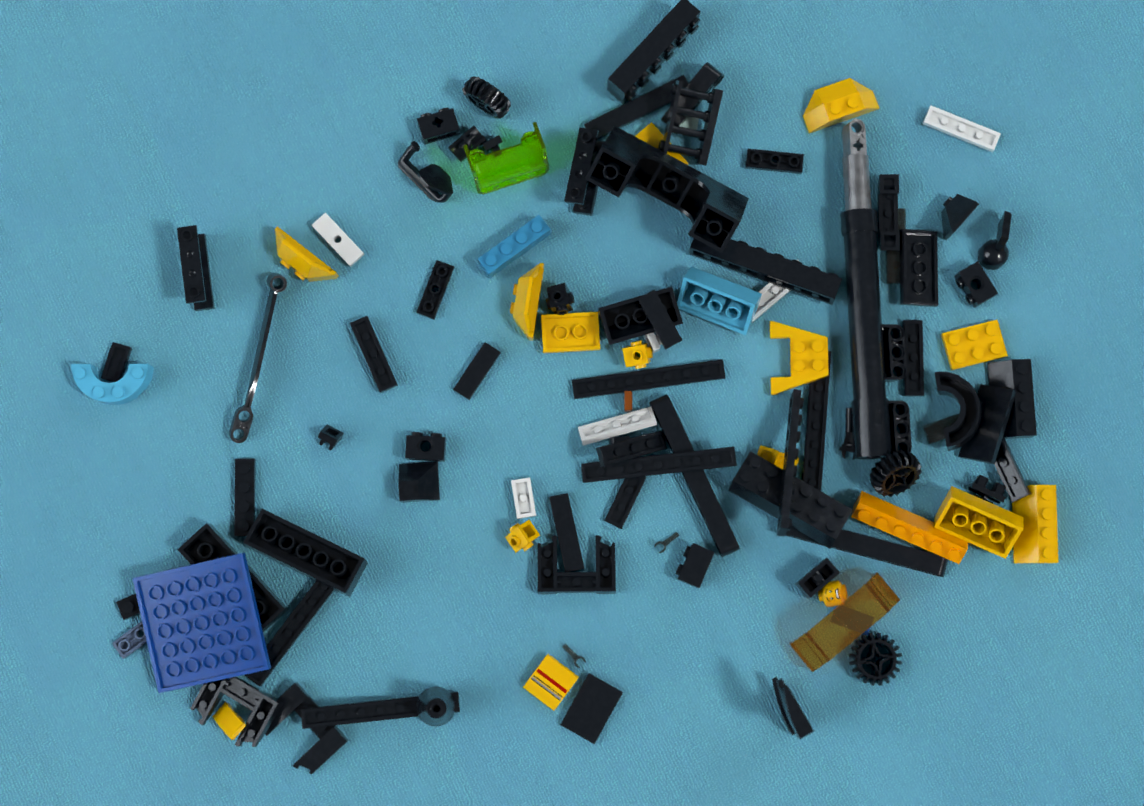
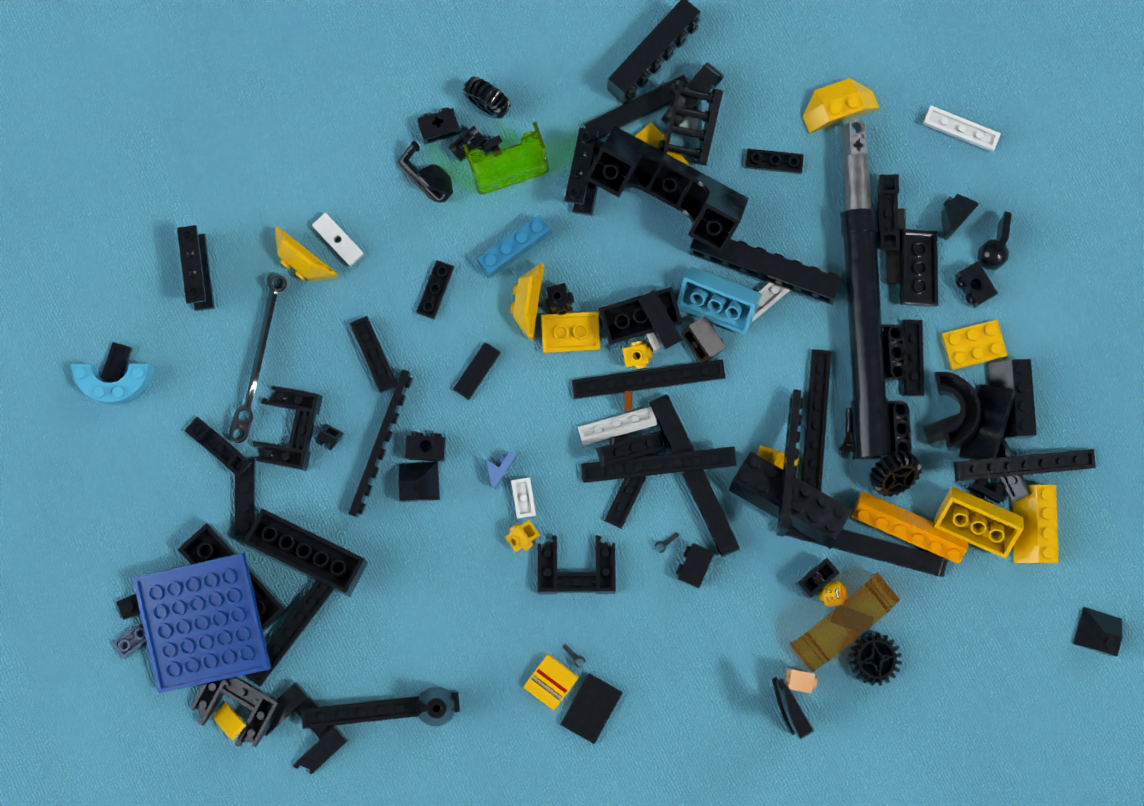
(218, 446): none -> black slope
(297, 453): none -> black wedge
(378, 451): none -> black plate
(497, 473): none -> medium blue slope
(566, 532): black tile -> none
(703, 340): none -> brick
(800, 680): none -> light nougat brick
(807, 357): yellow wing -> none
(1024, 465): none -> black tile
(1099, 632): none -> black slope

